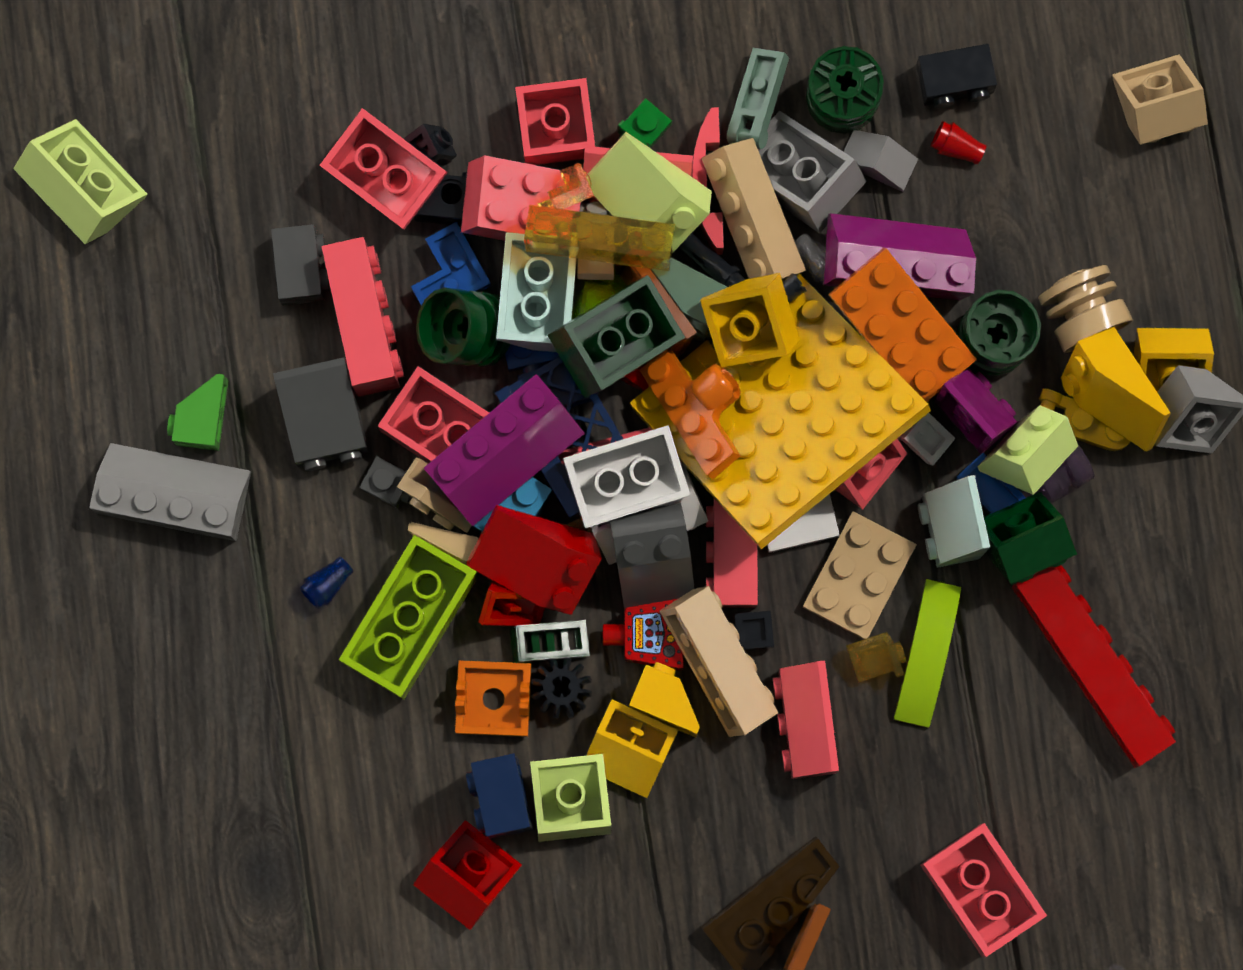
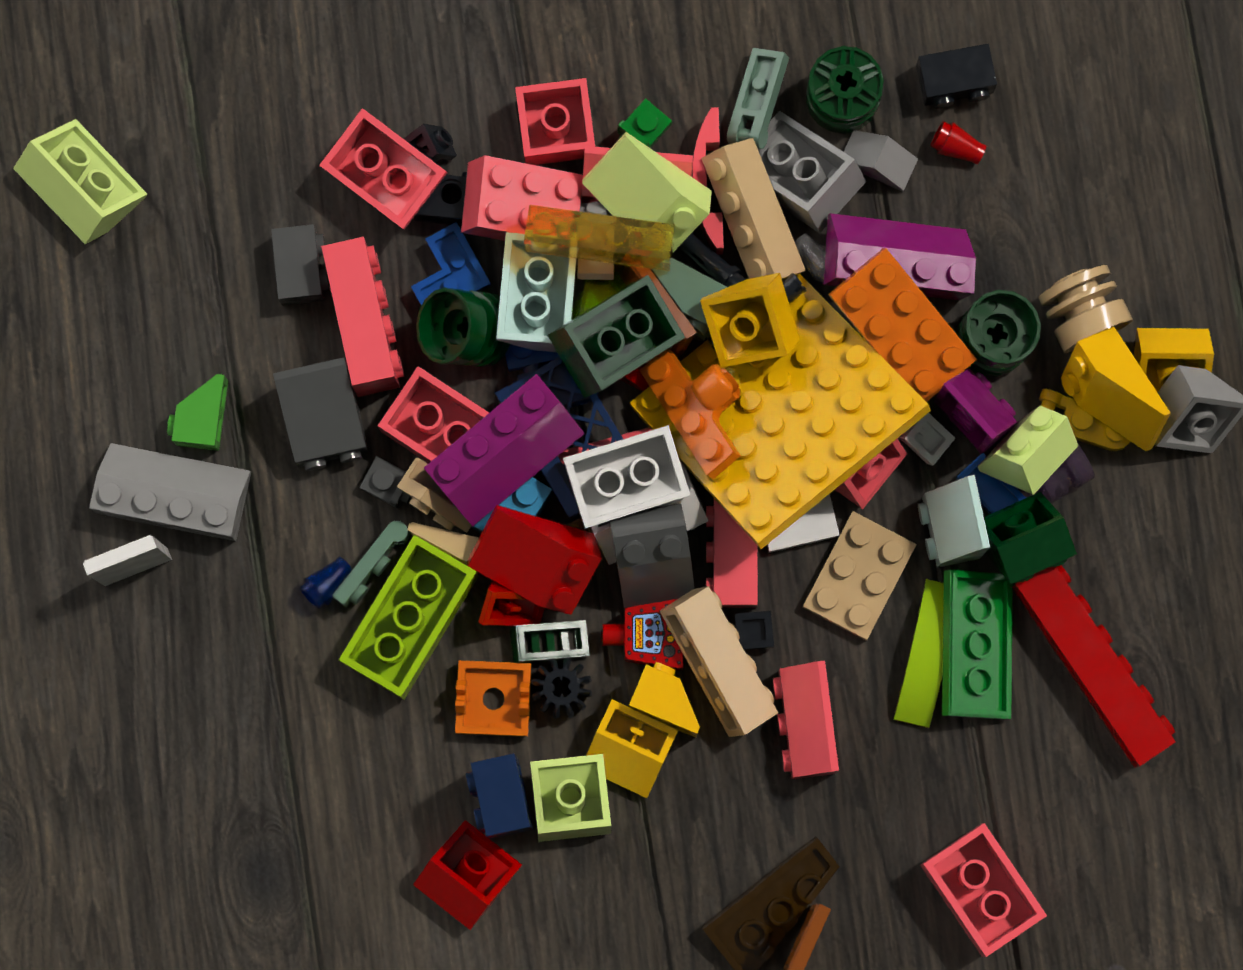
(127, 560): none -> white tile
(373, 562): none -> sand green plate
(576, 188): bracket -> none
(876, 657): clear yellow bracket -> none
(977, 645): none -> green tile
(1161, 99): tan slope -> none

